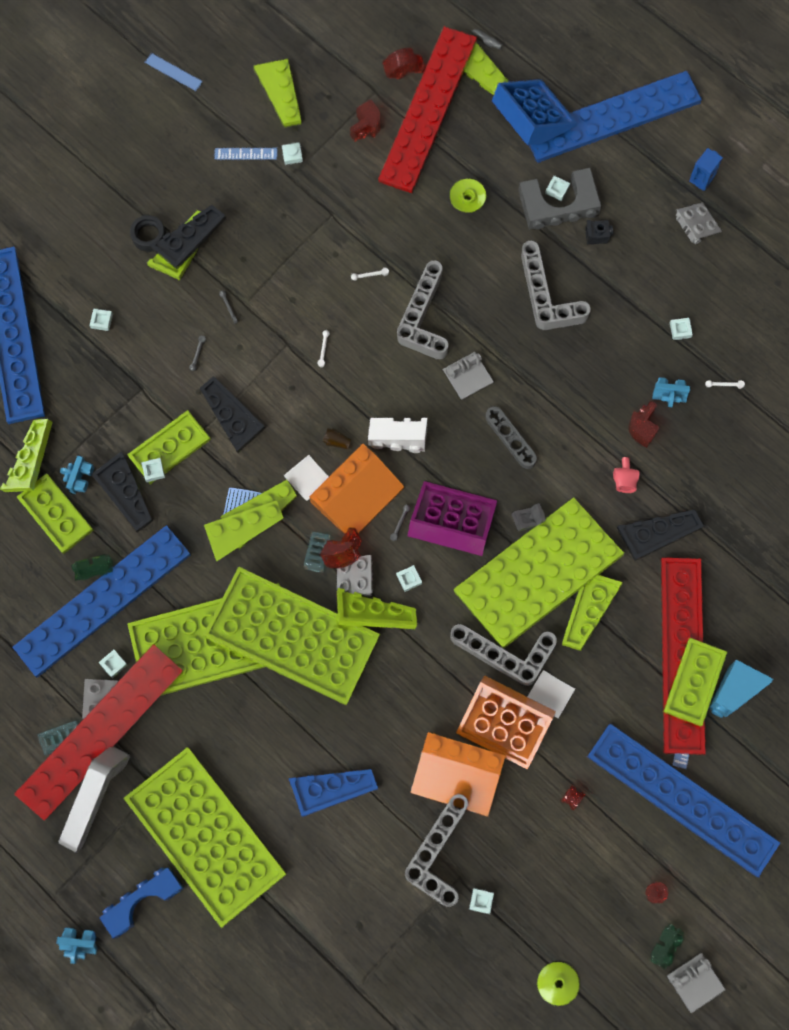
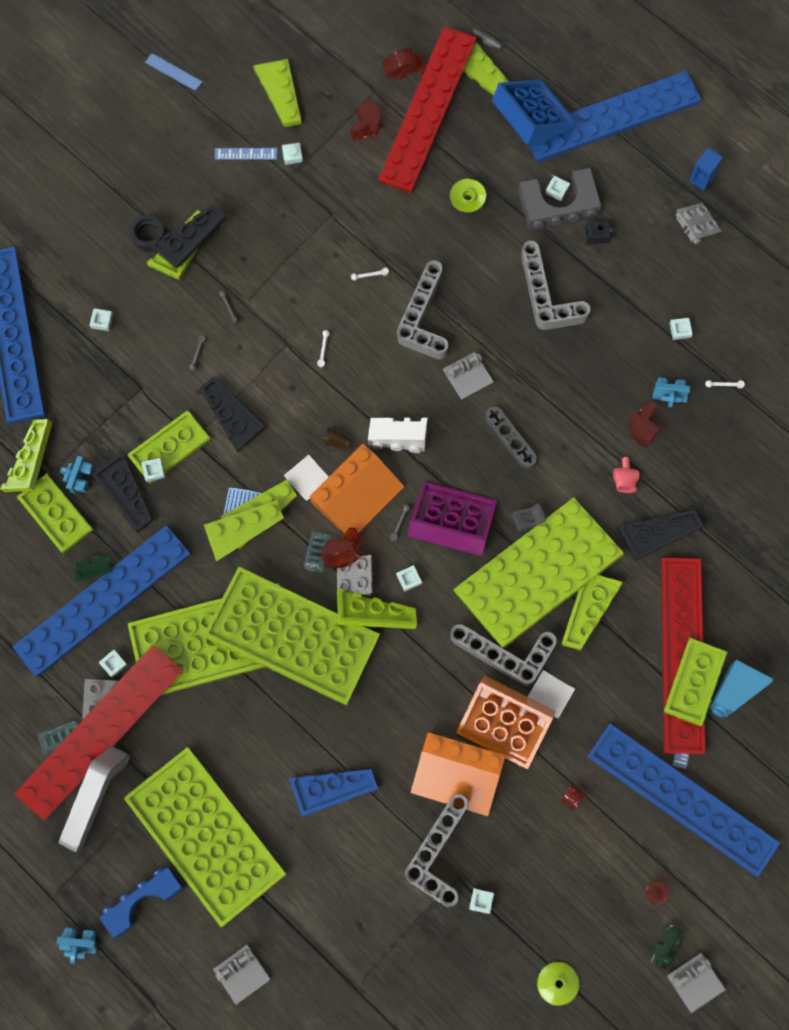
(241, 974): none -> light grey hinge

